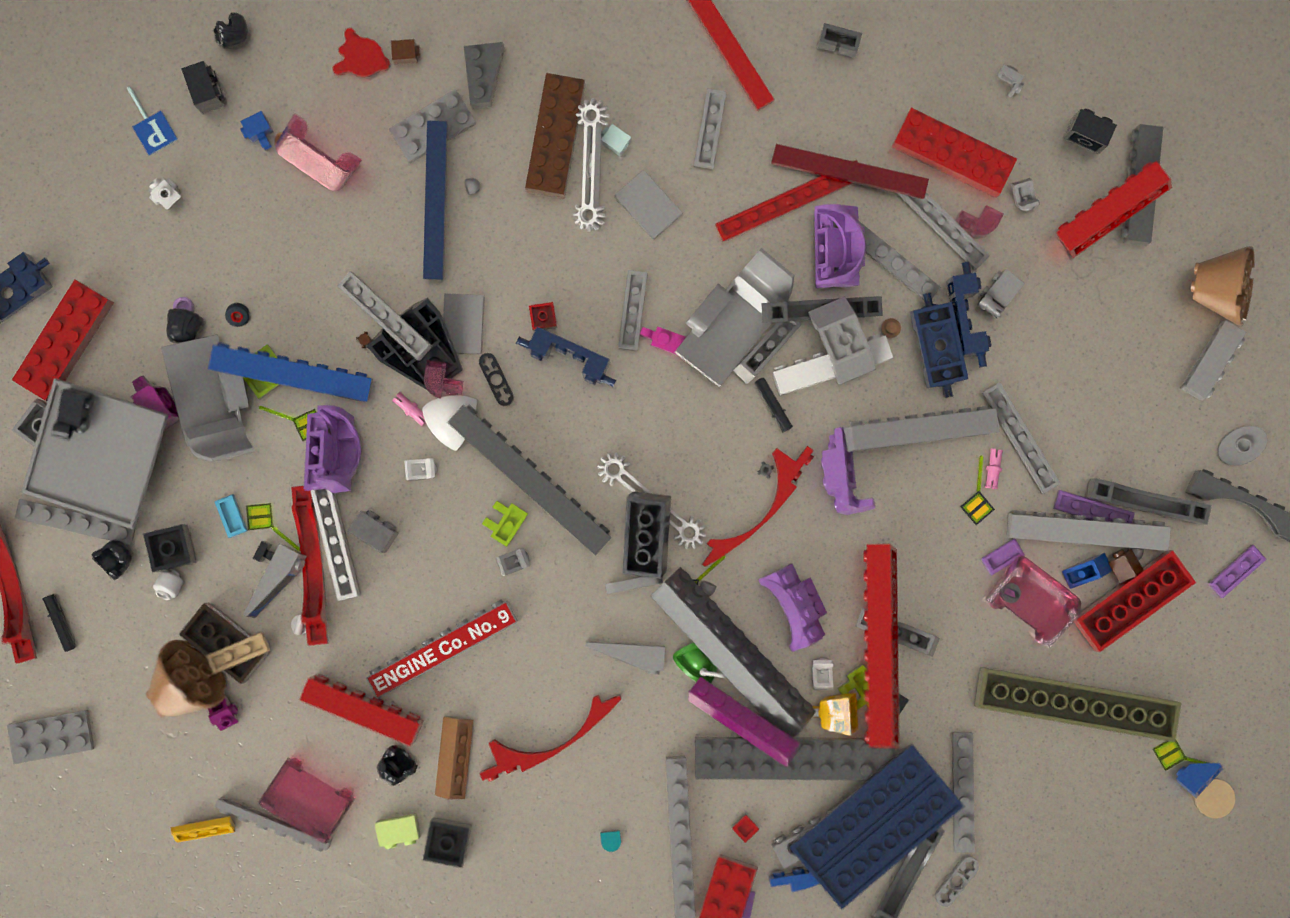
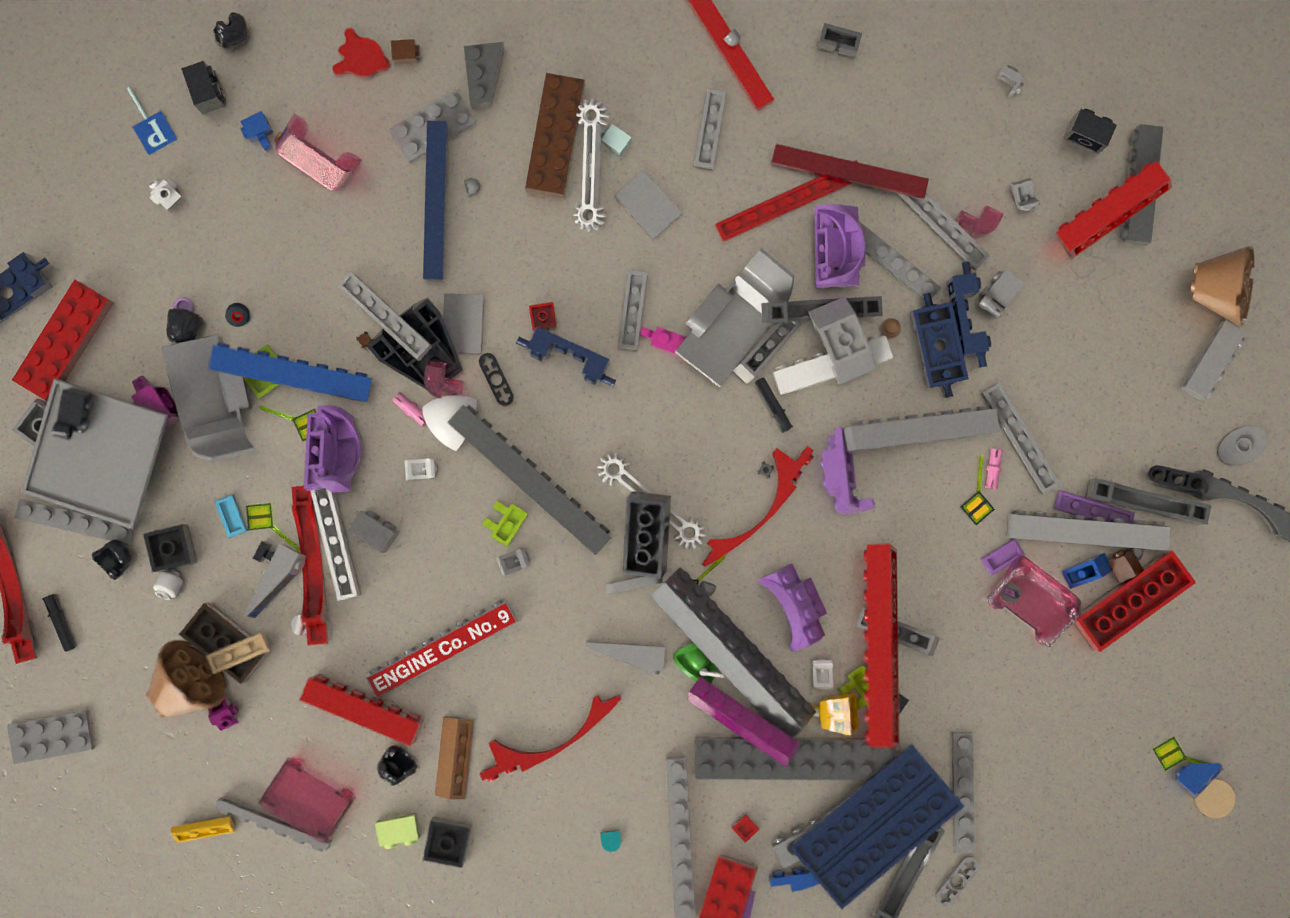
(732, 38): none -> light grey hinge
(954, 152): red brick -> none
(1077, 704): olive brick -> none
(1185, 486): none -> black beam
(1237, 571): medium lavender tile -> none

